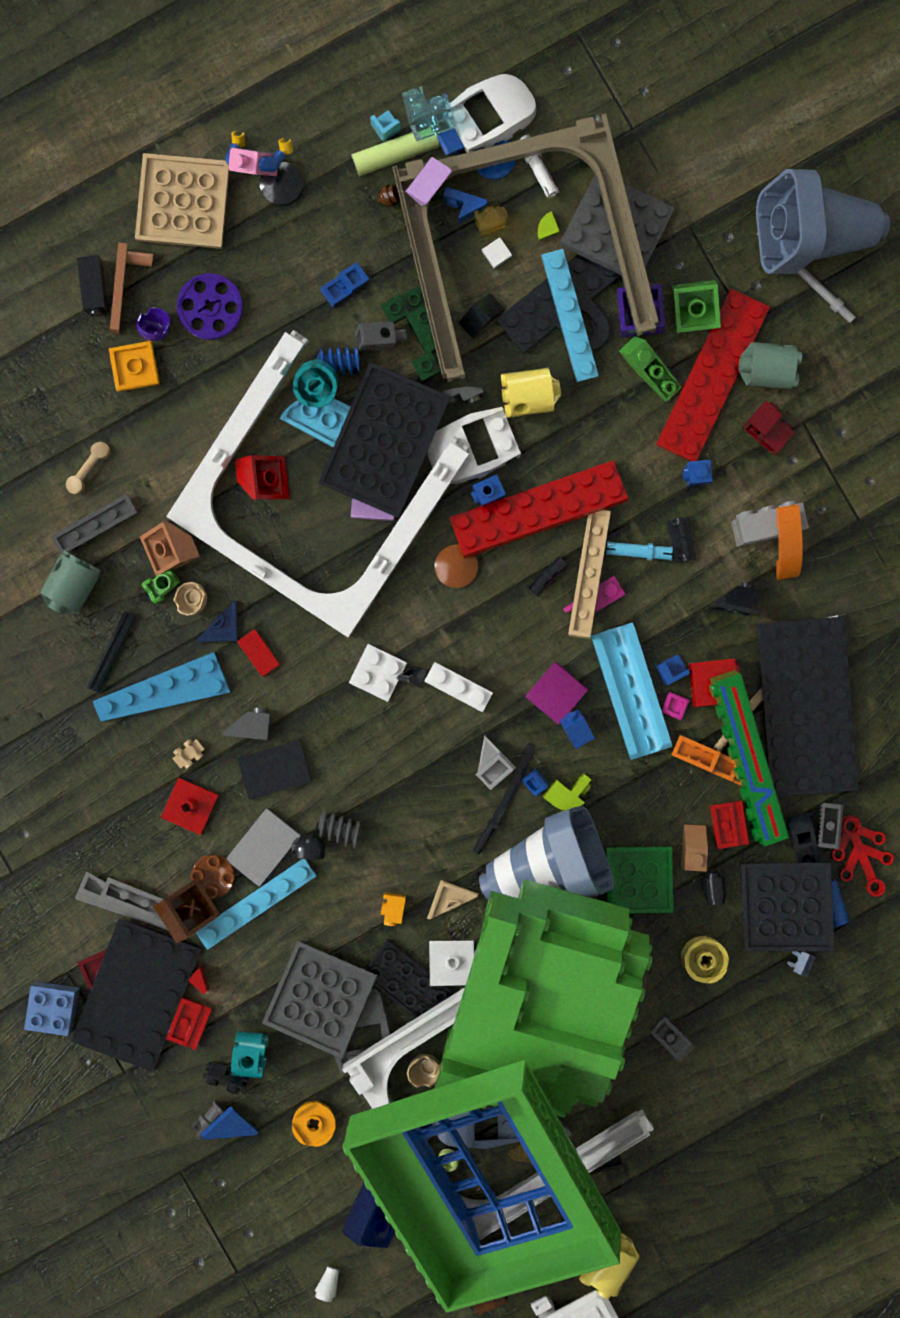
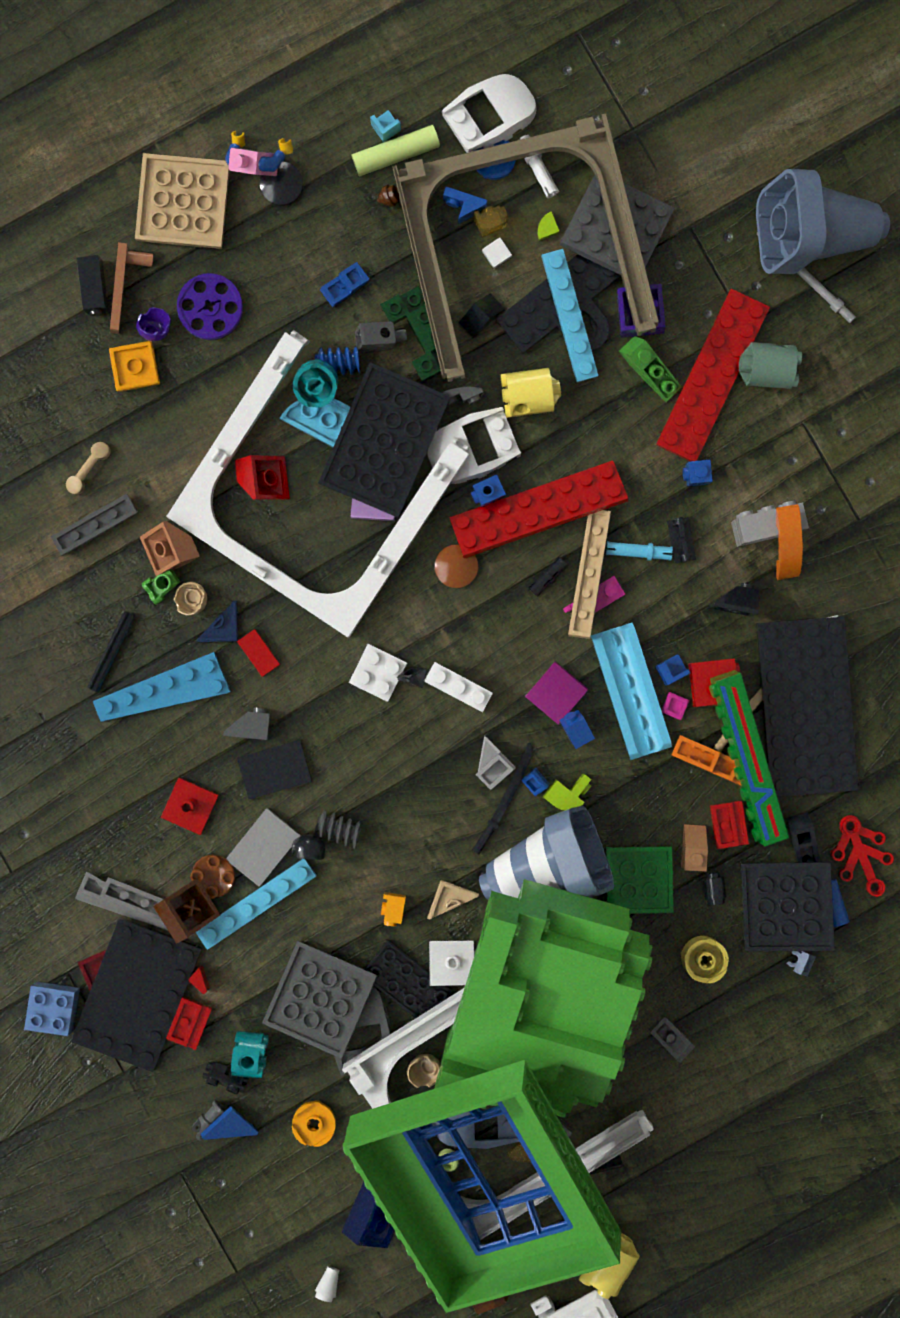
(69, 584): sand green cylinder -> none
(192, 751): tan piece -> none
(428, 116): clear light blue brick -> none
(428, 181): lavender slope -> none
(450, 142): blue slope -> none
(696, 306): bright green slope -> none
(767, 428): dark red brick -> none
(830, 826): dark grey brick -> none

